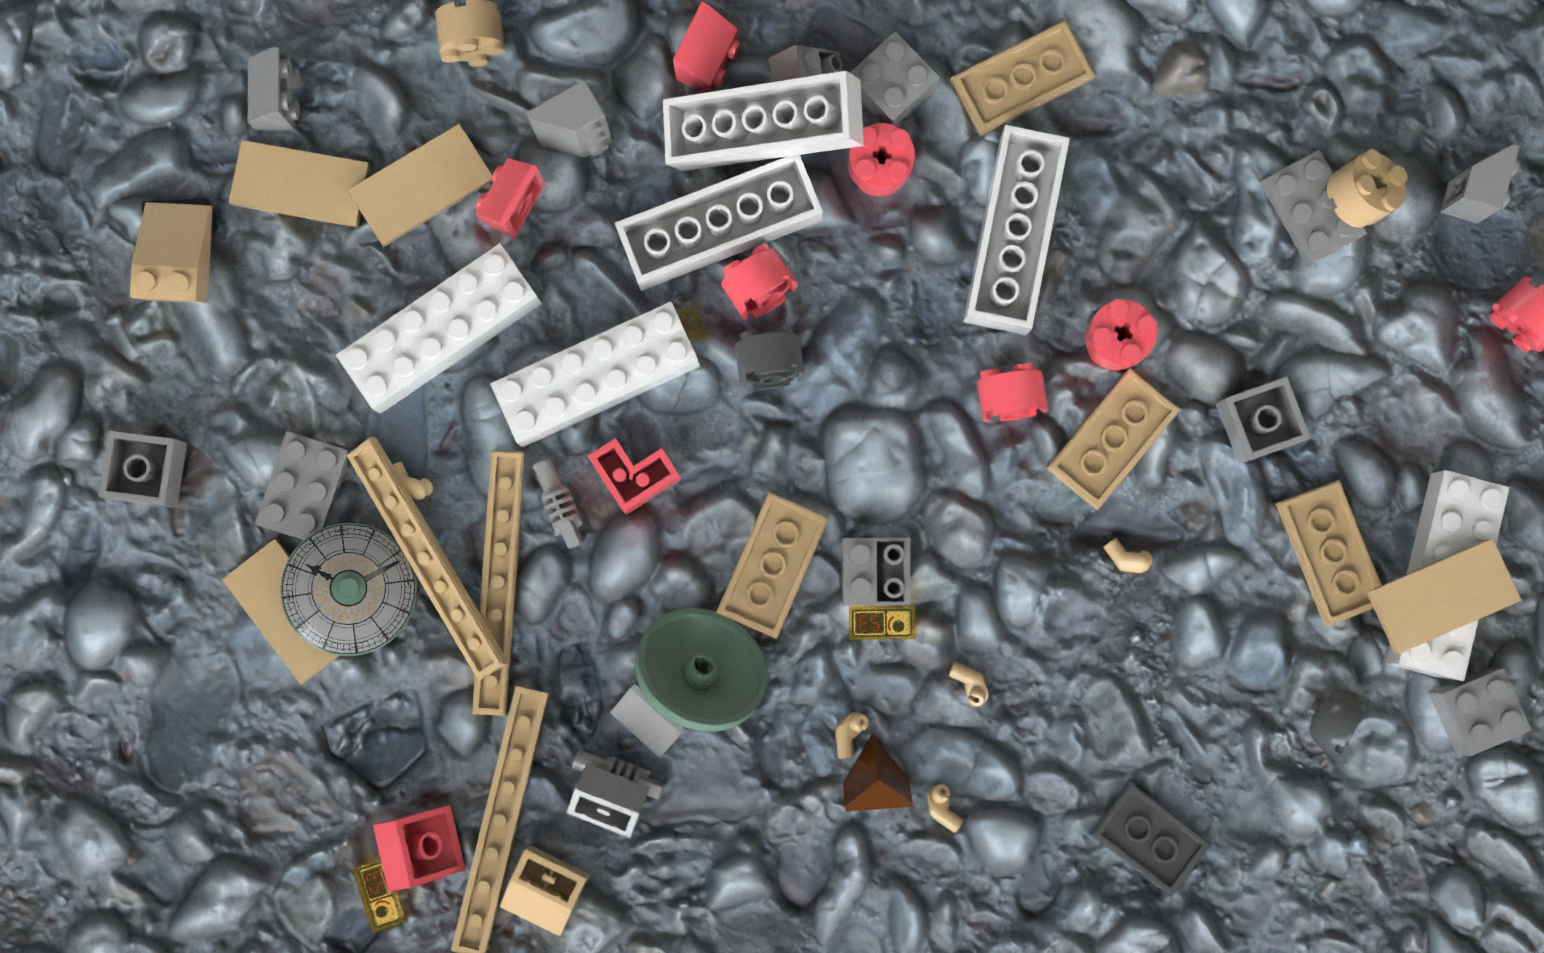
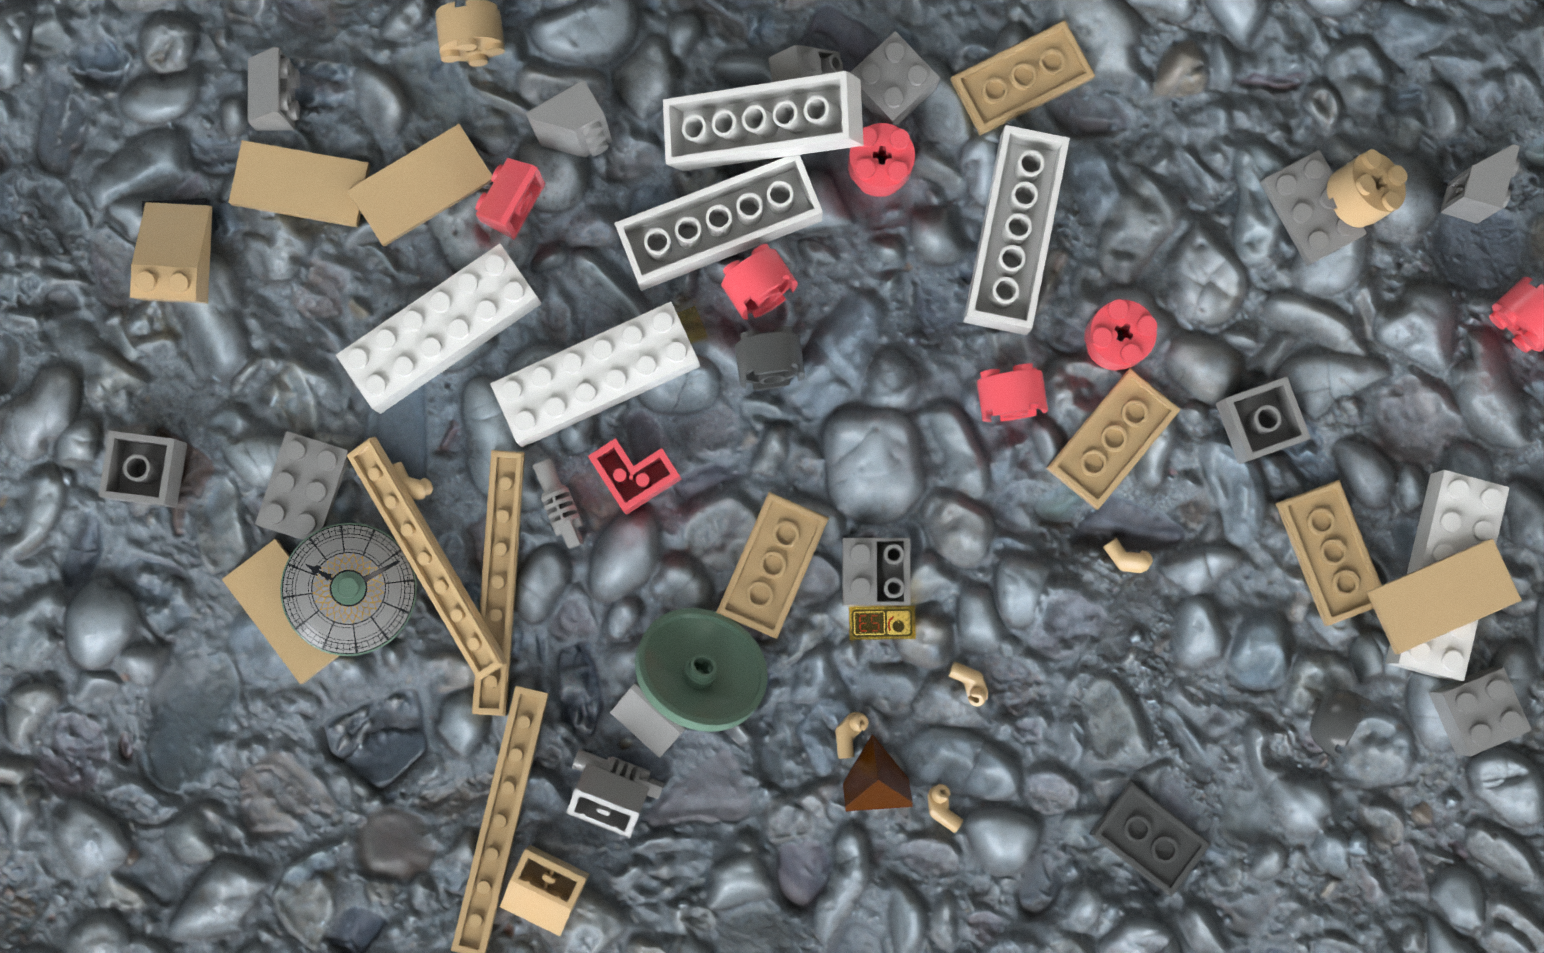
(380, 905): clear yellow tile -> none
(419, 848): coral slope -> none
(706, 50): coral slope -> none

